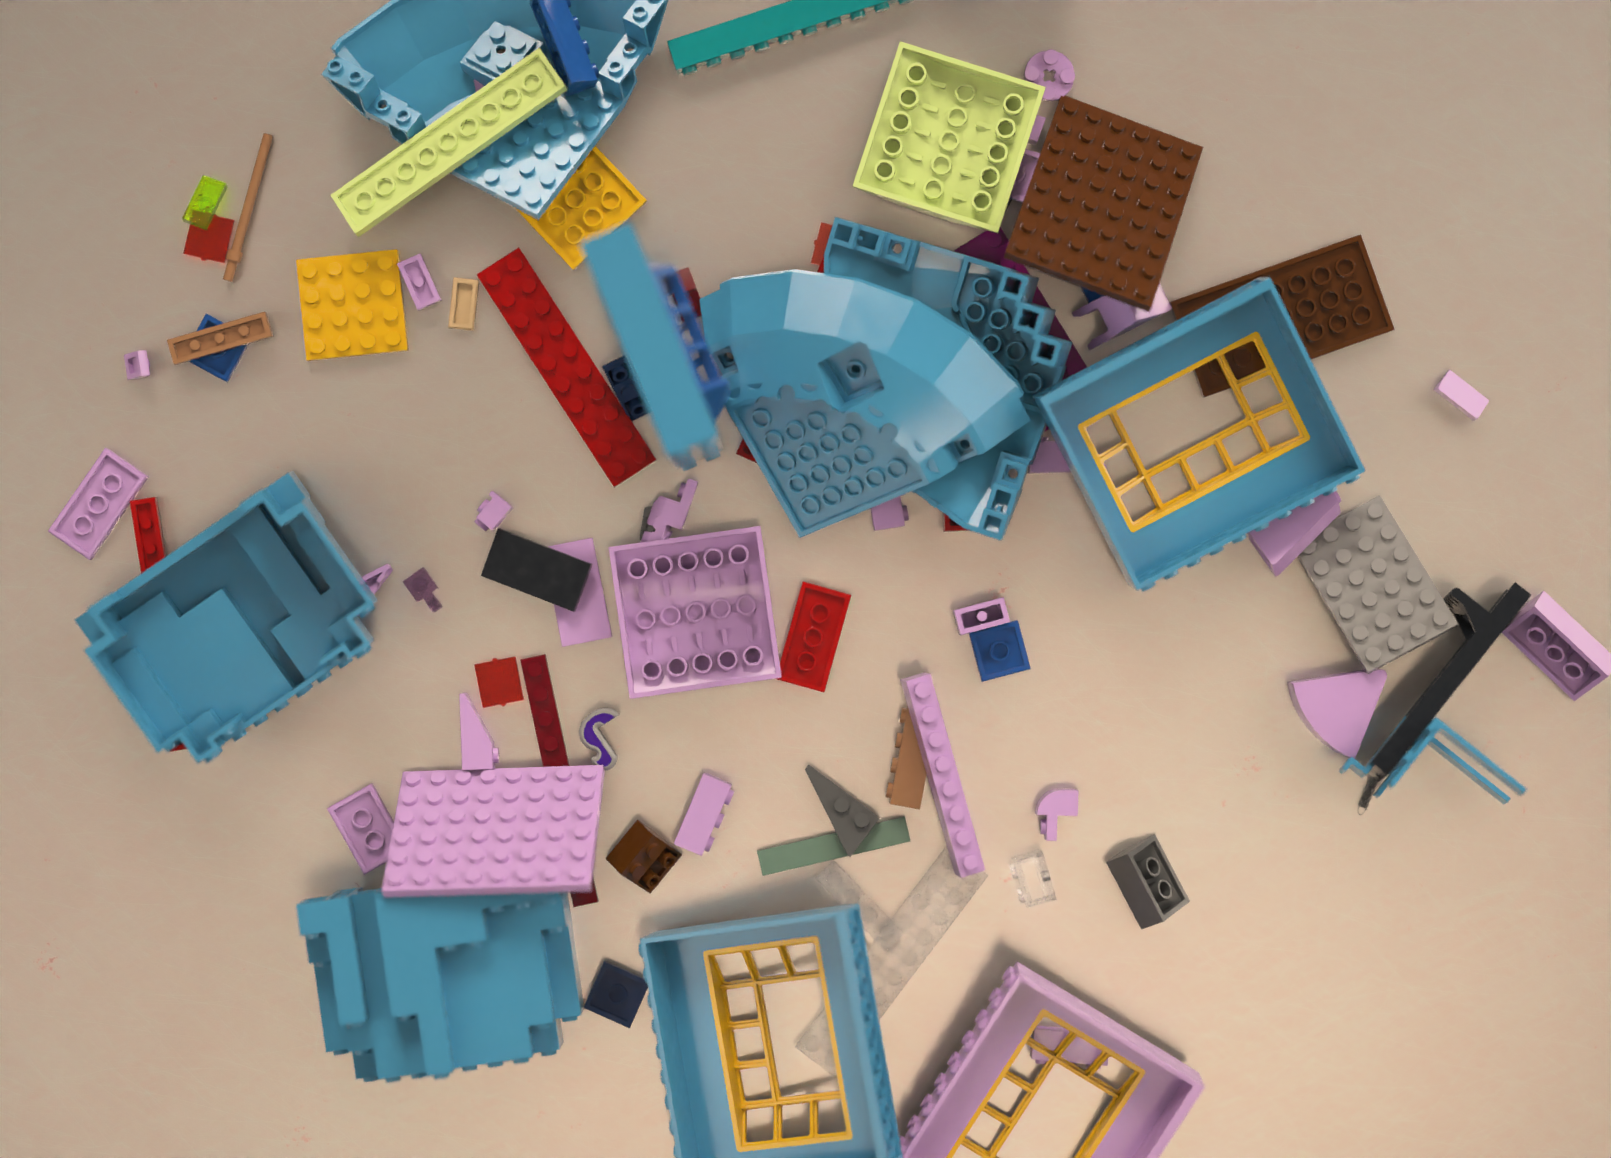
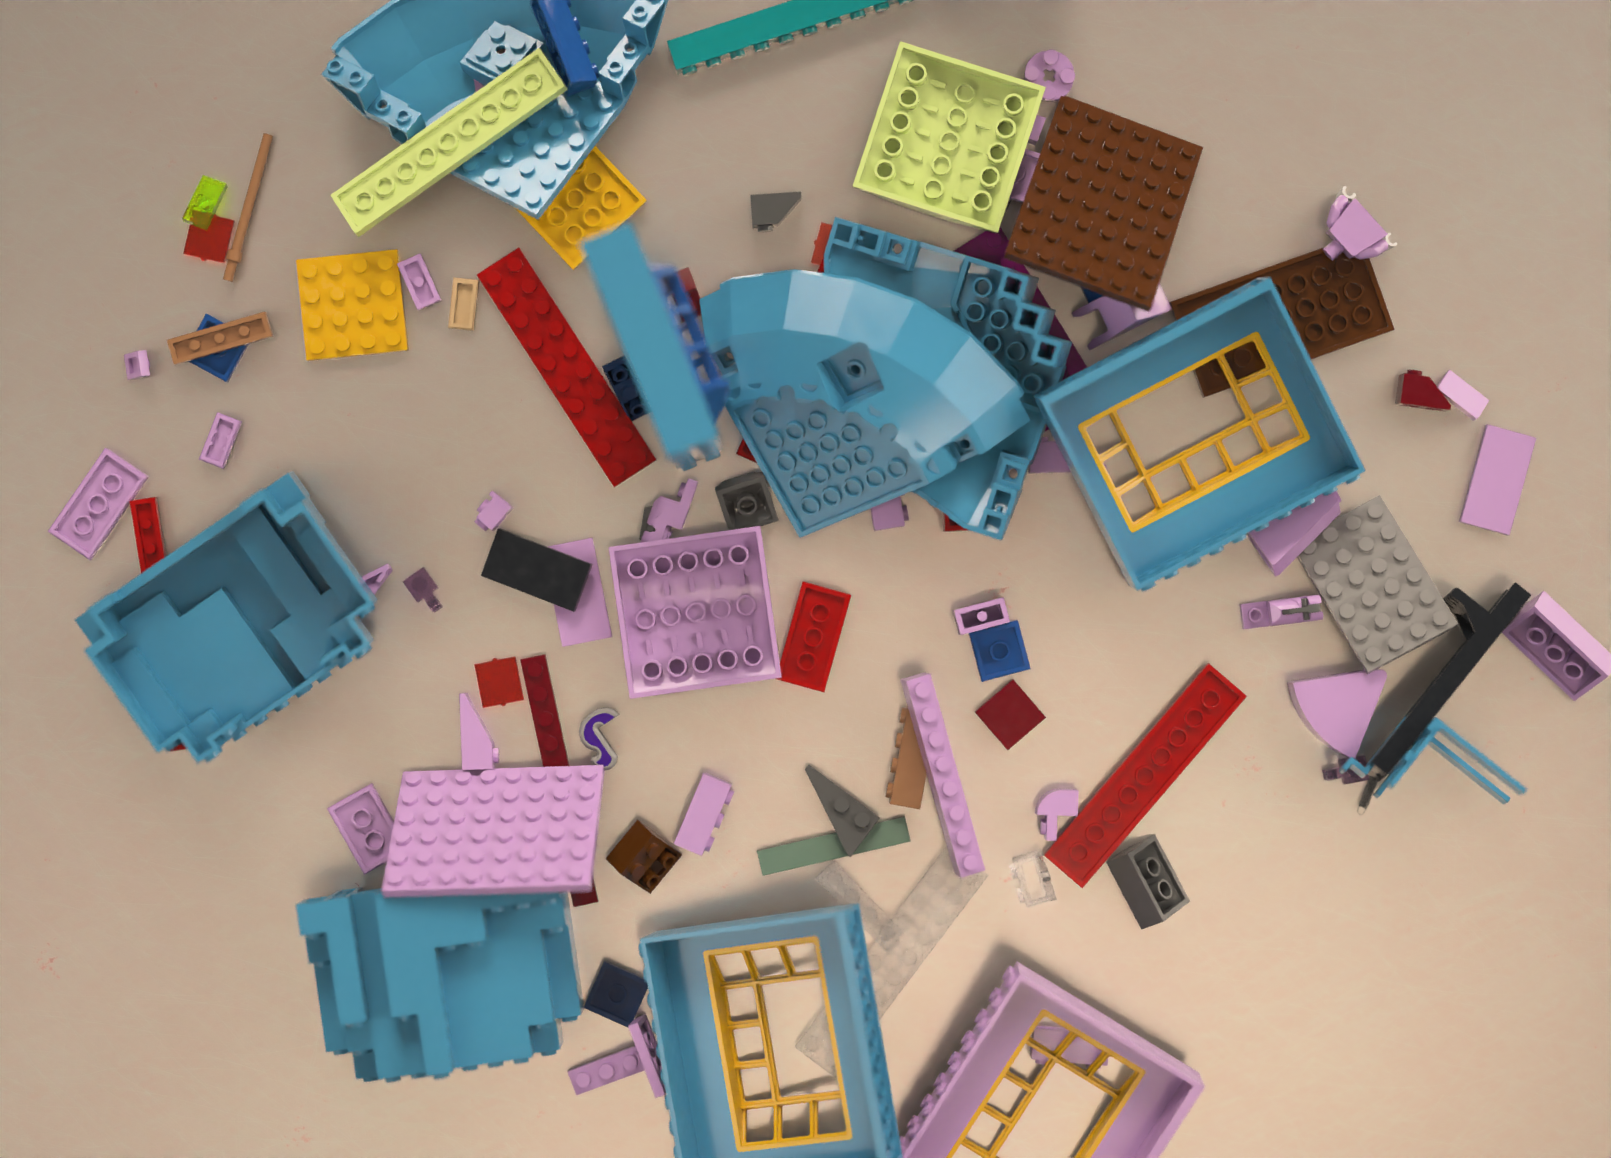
(220, 440): none -> lavender plate
(623, 1063): none -> lavender piece
(746, 501): none -> dark grey slope
(772, 209): none -> dark grey slope
(1010, 714): none -> dark red tile
(1145, 775): none -> red plate
(1281, 611): none -> lavender plate
(1347, 777): none -> plate
(1354, 230): none -> lavender torso
(1420, 392): none -> dark red slope
(1497, 479): none -> lavender tile

